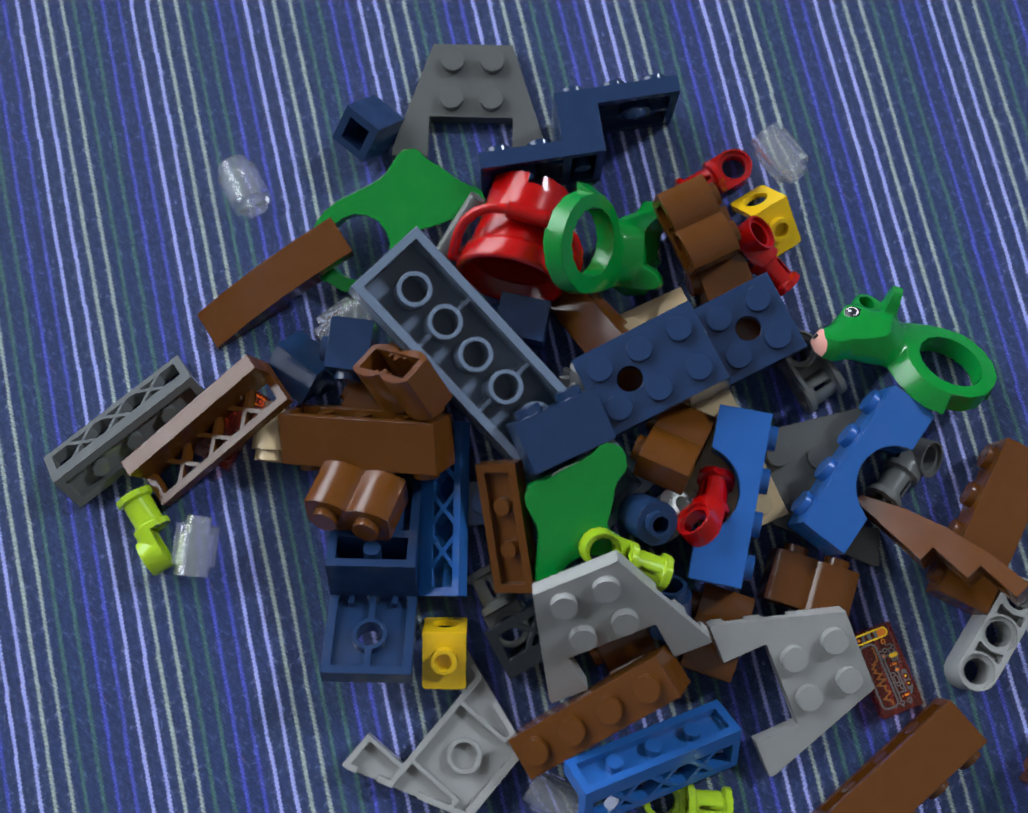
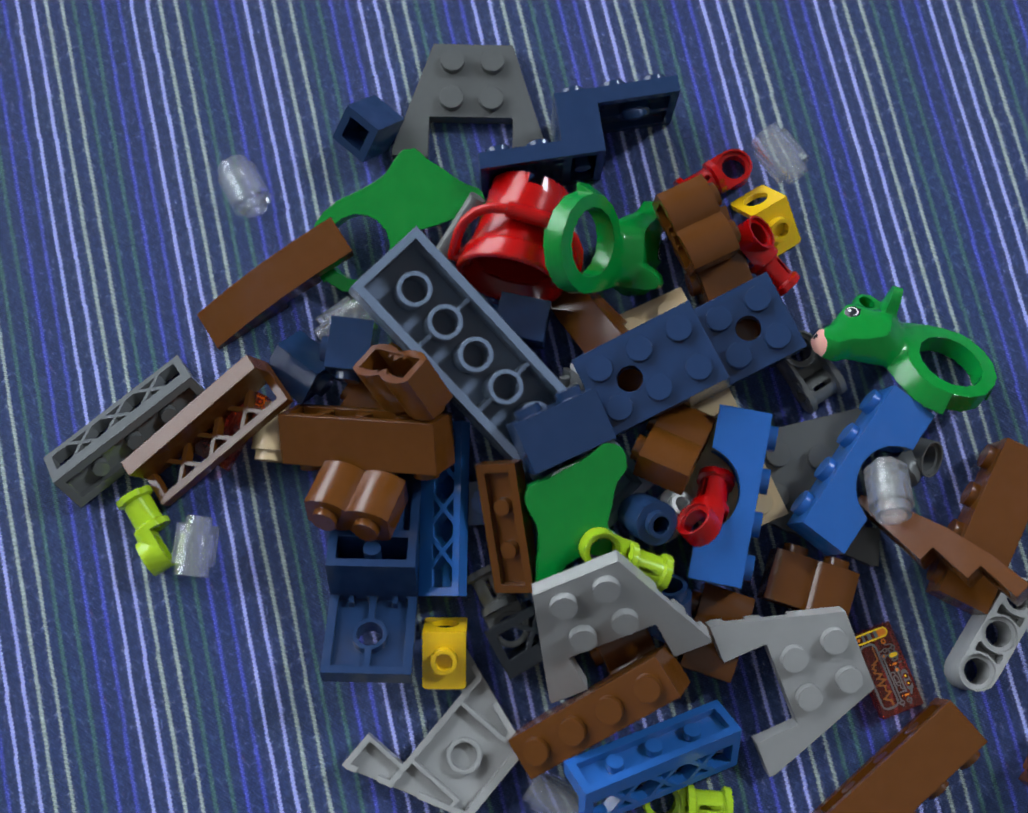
(889, 490): none -> clear brick

